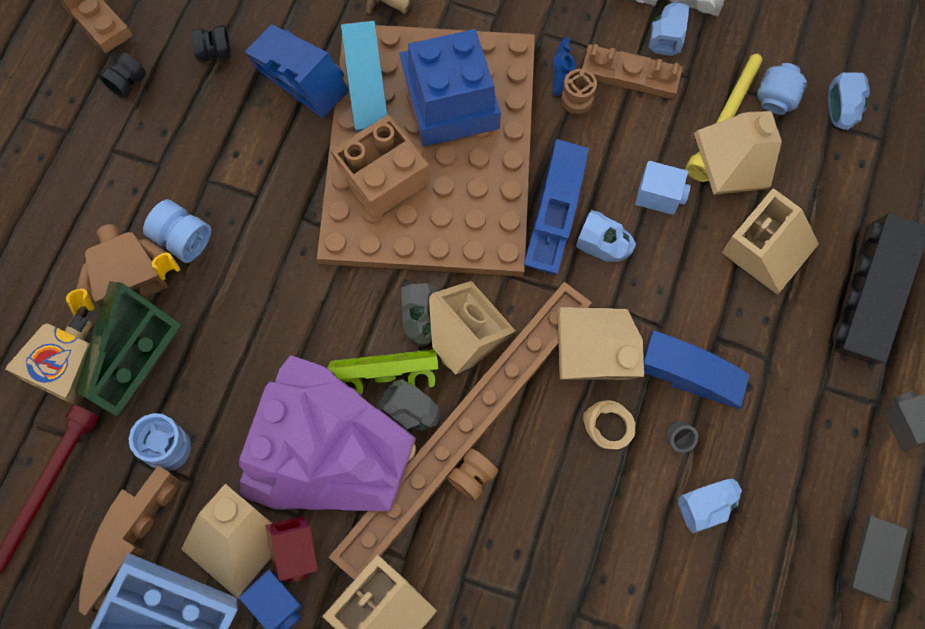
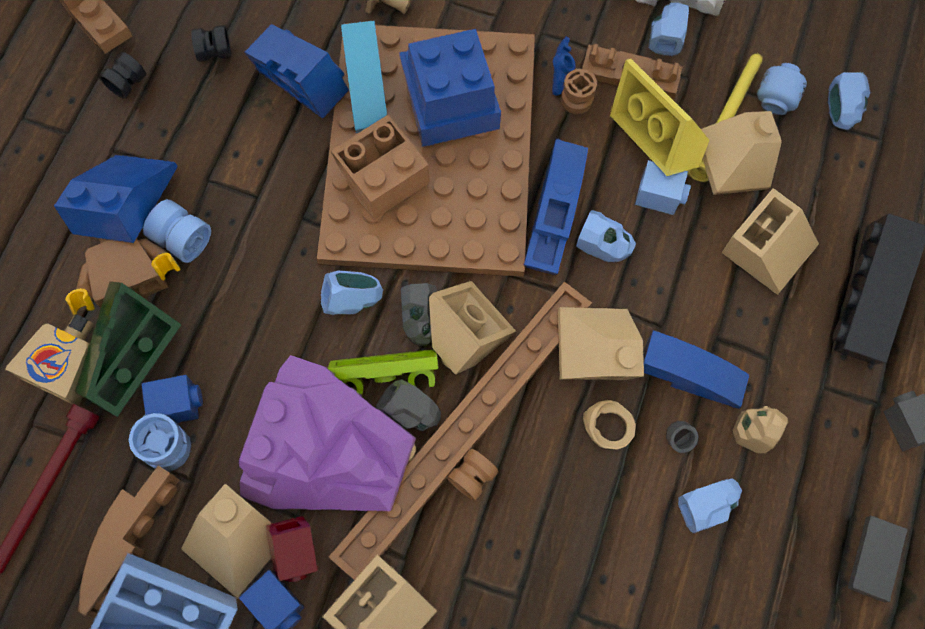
(114, 197): none -> blue slope
(173, 397): none -> blue brick
(349, 292): none -> light blue rock
(657, 122): none -> light yellow slope
(759, 429): none -> tan rock

